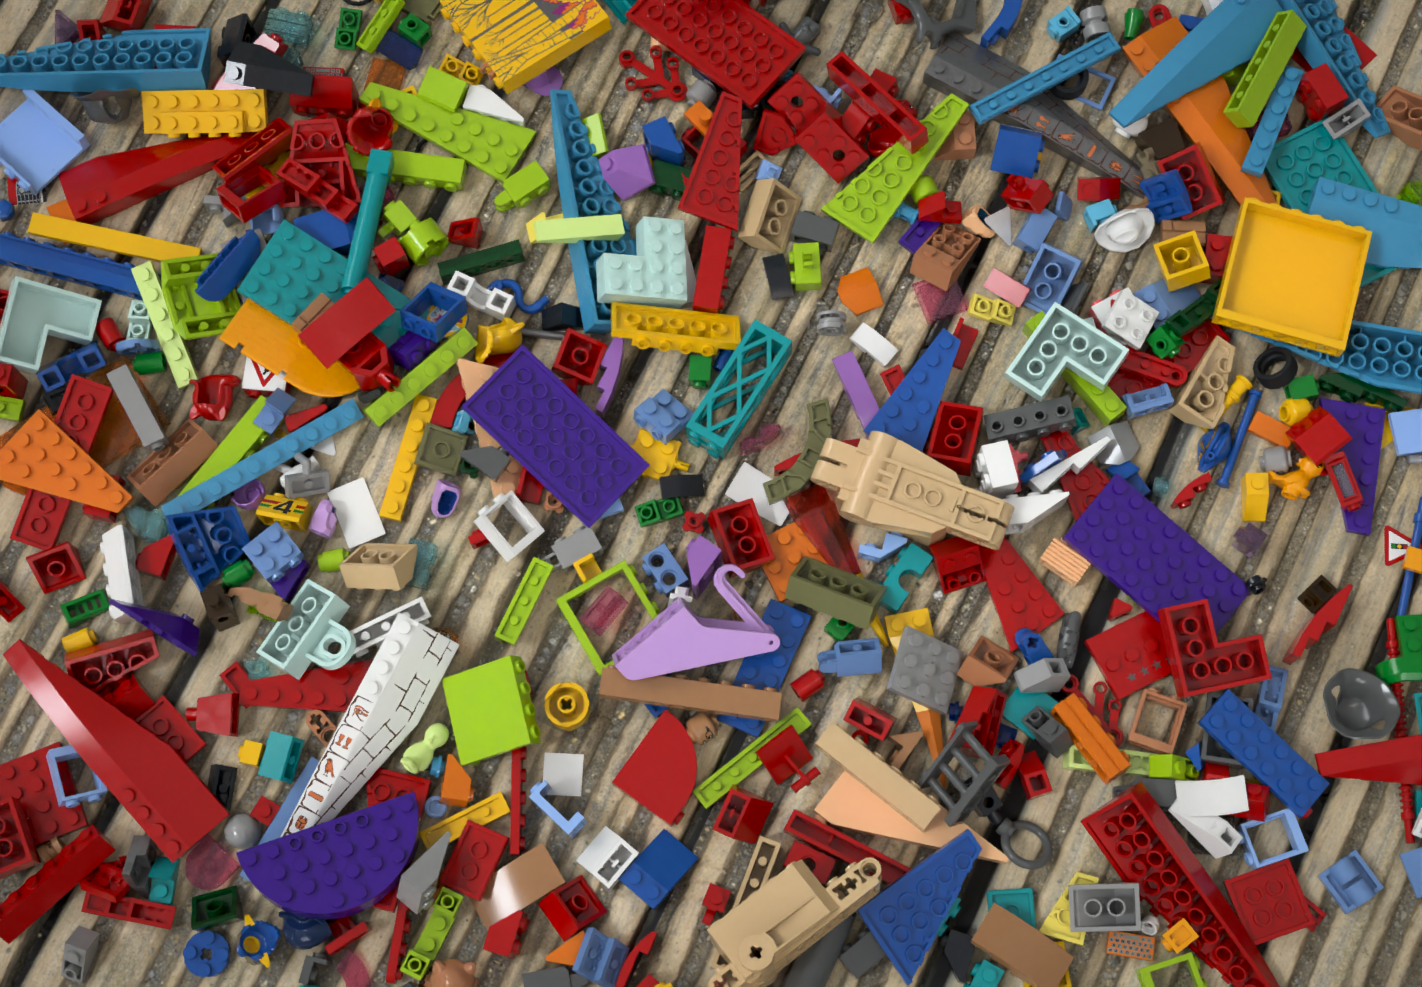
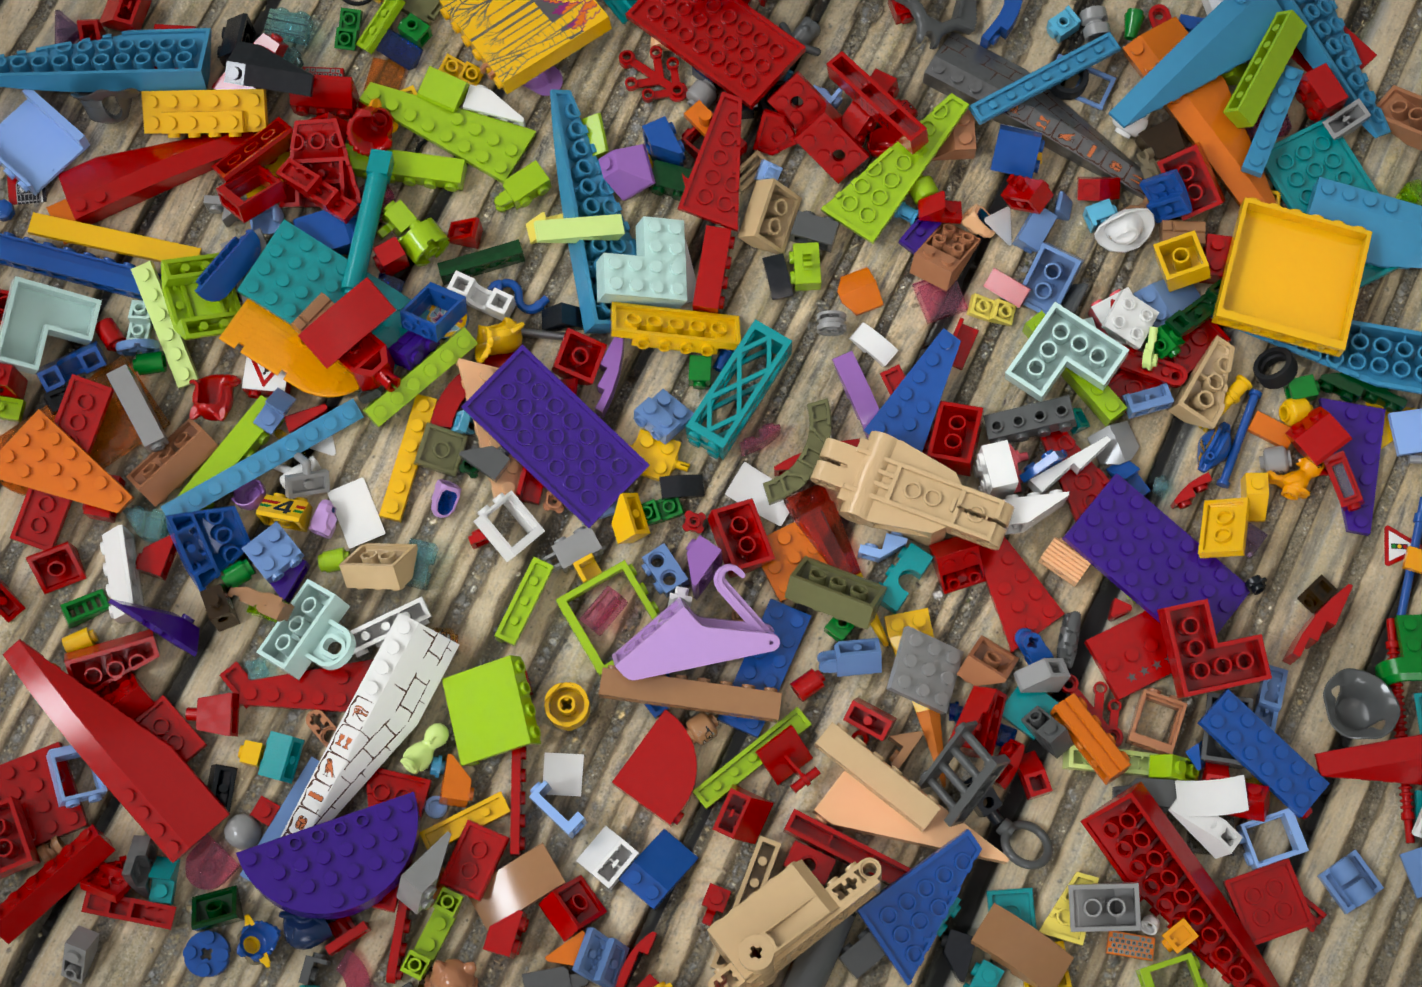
(629, 519): none -> yellow slope
(1149, 358): none -> yellowish green plate
(1224, 528): none -> yellow plate

